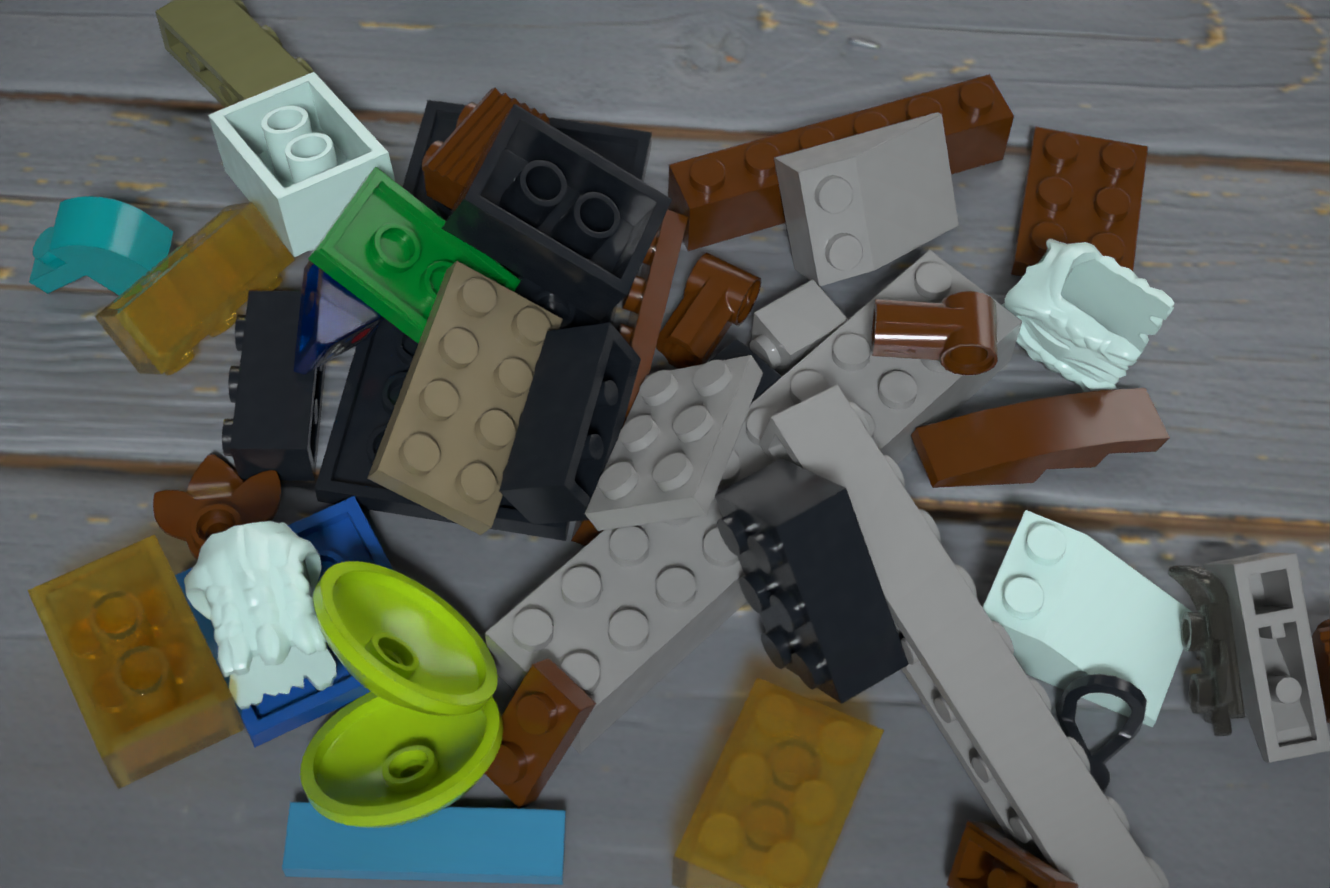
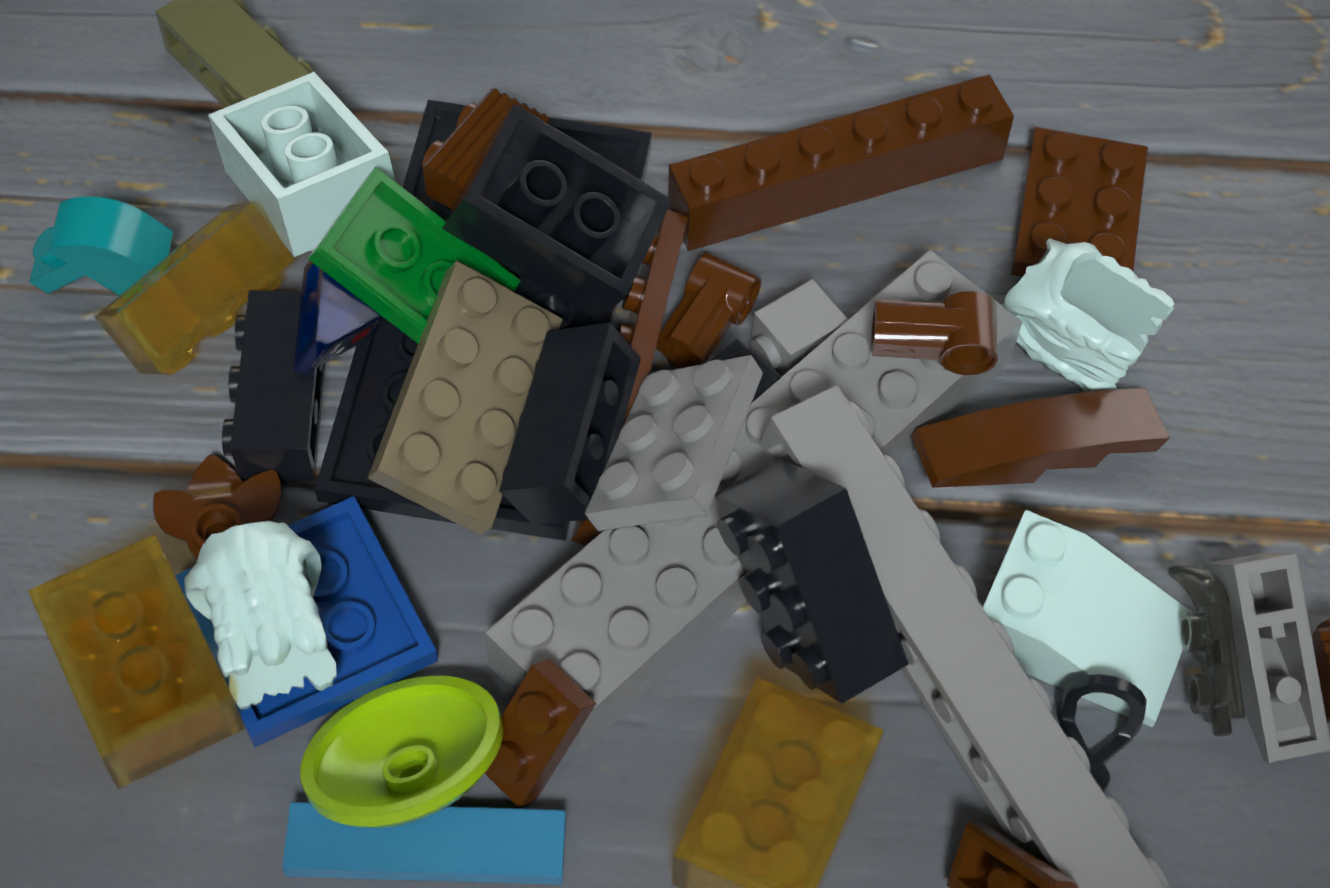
(403, 640): lime dish -> none
(866, 198): light grey slope -> none

